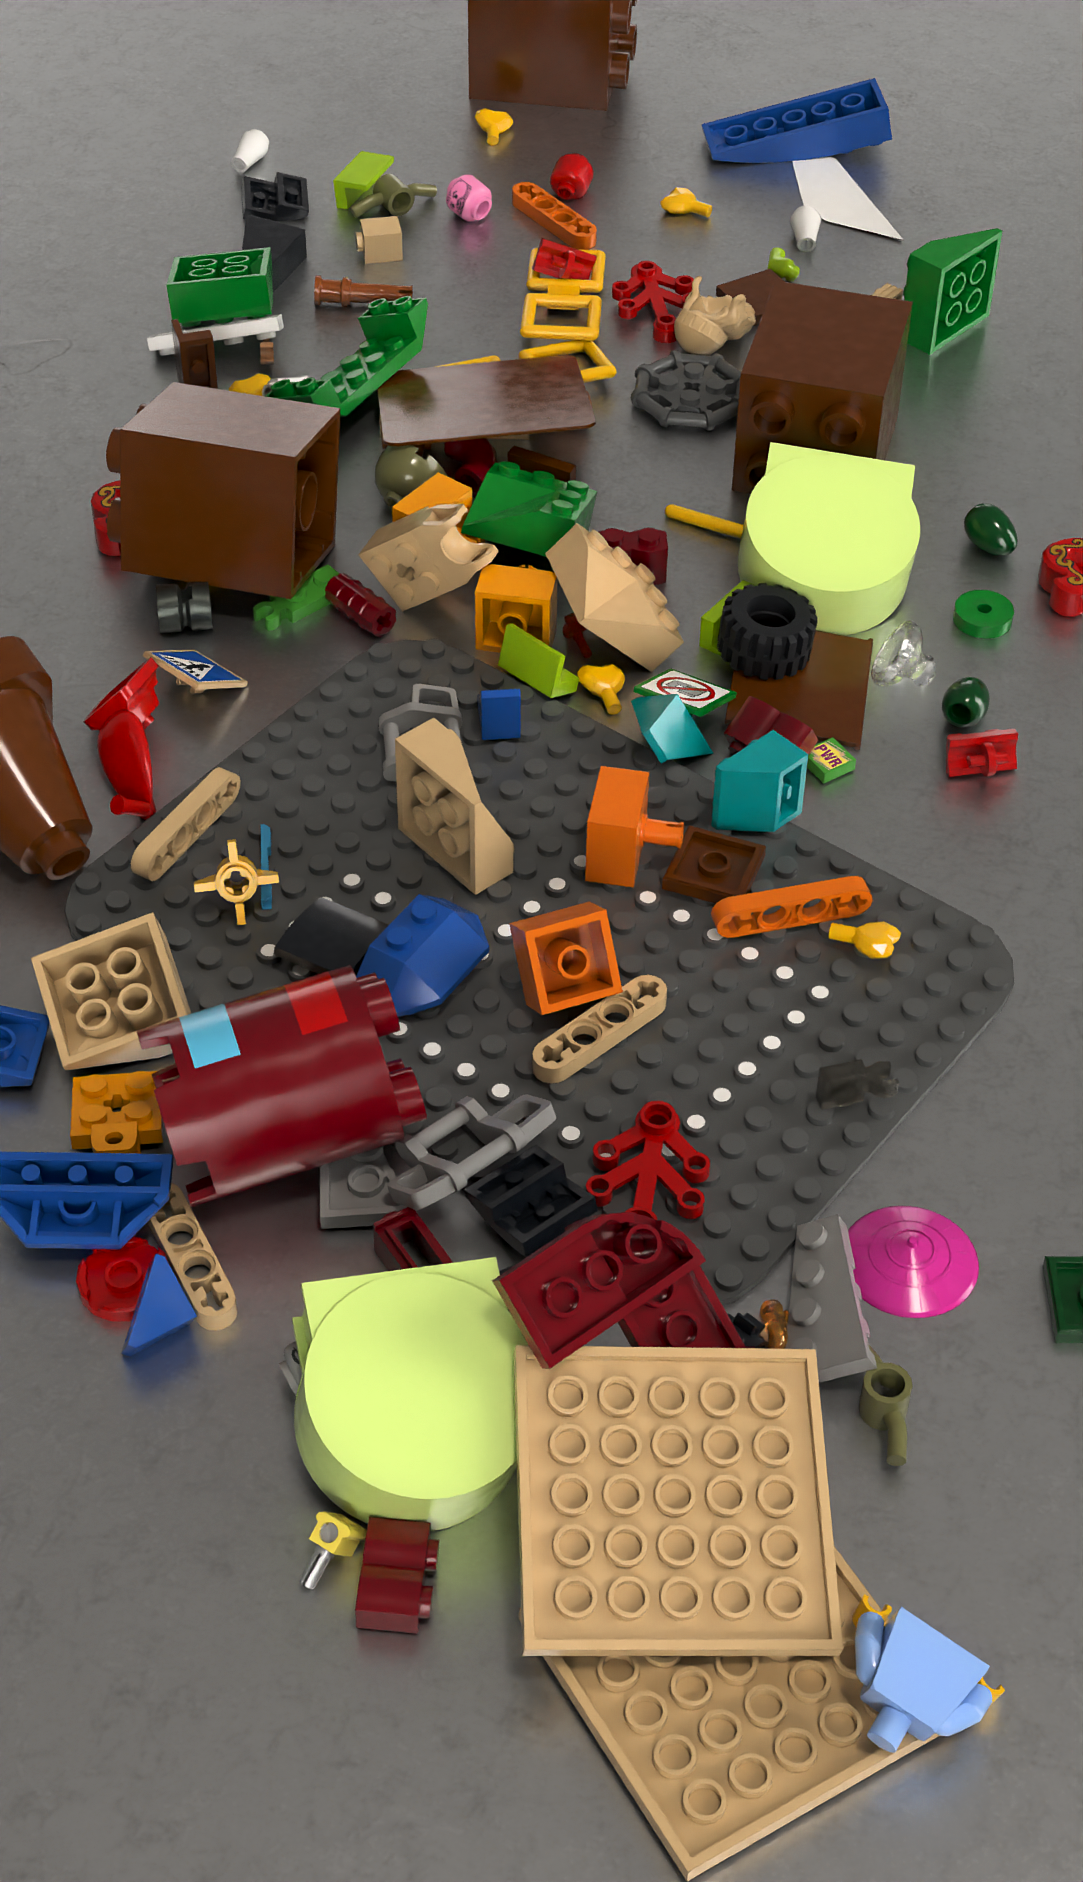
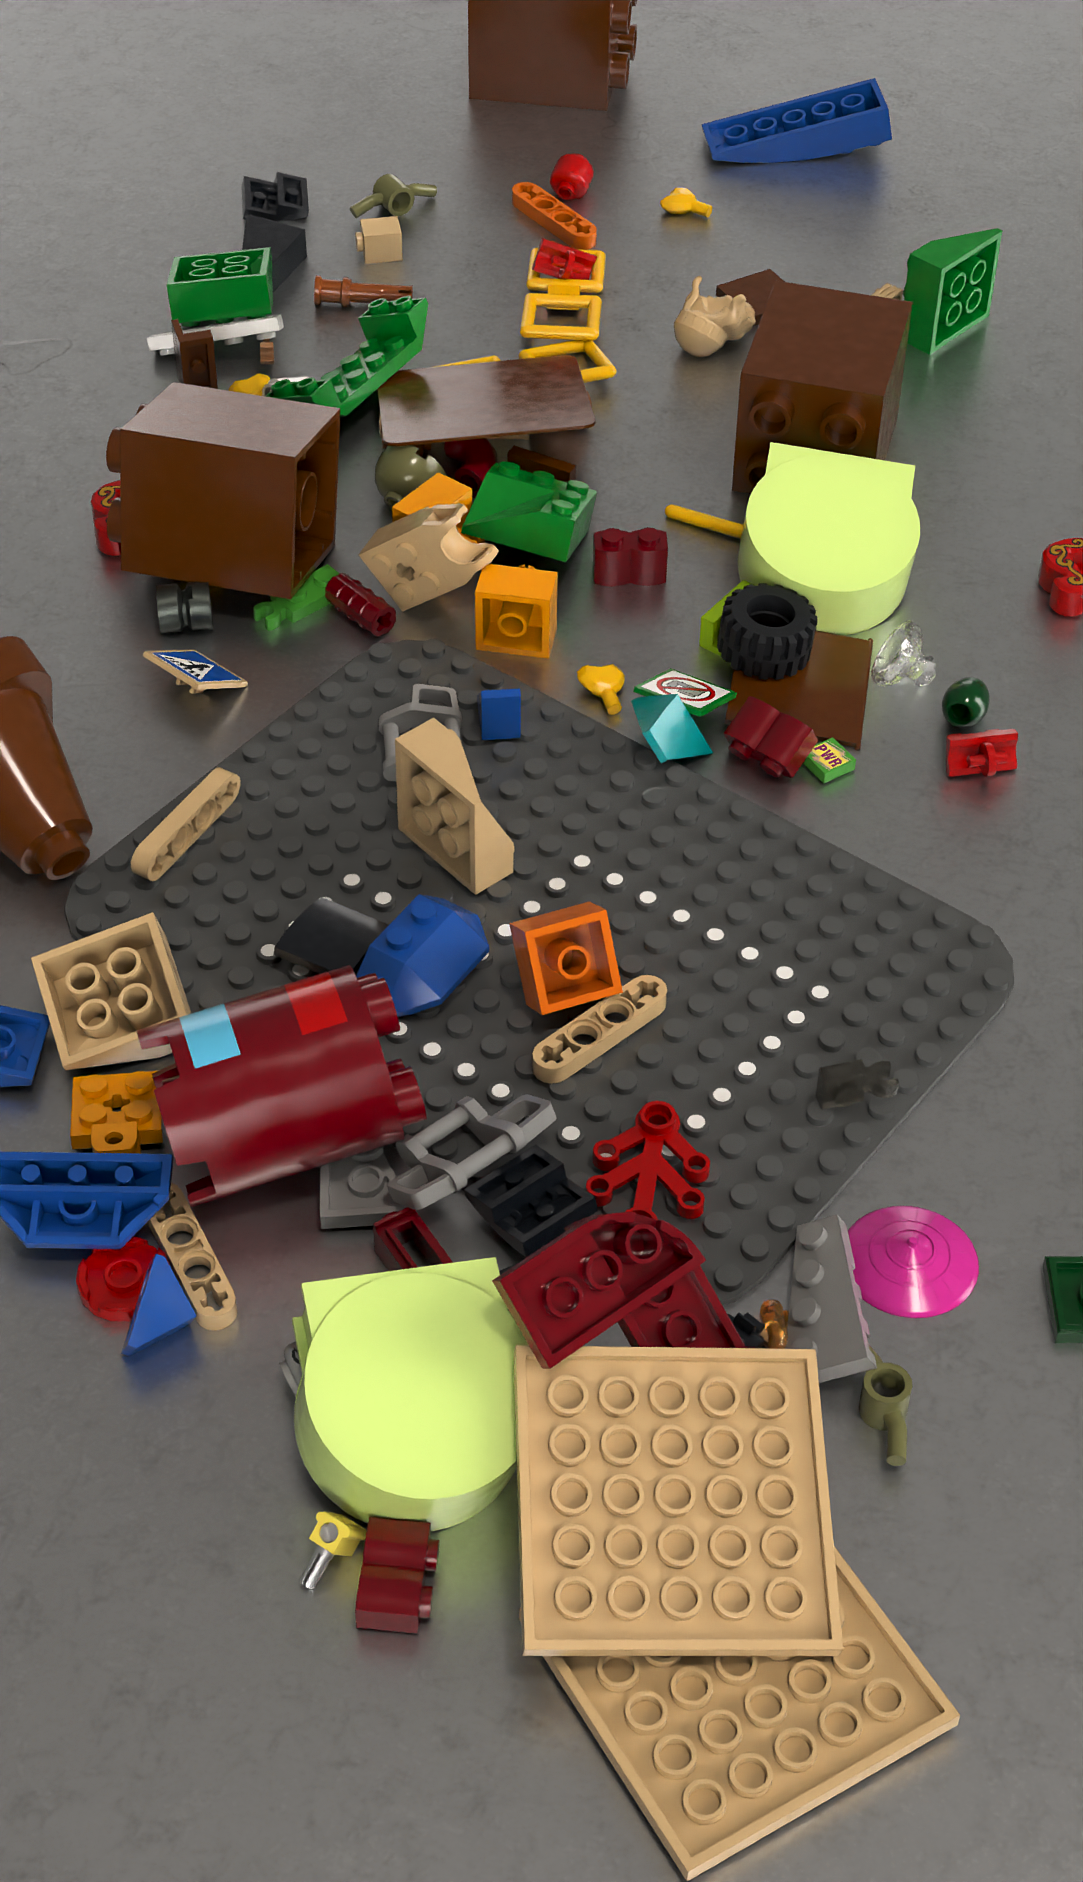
(123, 740): red piece -> none
(228, 888): yellow brick -> none
(250, 149): white cone -> none
(266, 889): dark azure piece -> none
(359, 177): lime panel -> none
(469, 198): bright pink head -> none
(493, 123): yellow rock -> none
(535, 663): lime panel -> none
(574, 629): clear red hand -> none
(614, 597): tan slope -> none
(621, 827): orange brick -> none
(647, 276): red plant -> none
(688, 388): dark grey plate -> none
(713, 865): reddish brown tile -> none
(760, 786): teal slope -> none
(782, 266): lime arm -> none
(805, 225): white cone -> none
(838, 197): white sticker -> none
(848, 895): orange beam -> none
(870, 939): yellow rock -> none
(916, 1678): light blue torso -> none
(983, 614): green piece -> none
(990, 529): dark green animal -> none

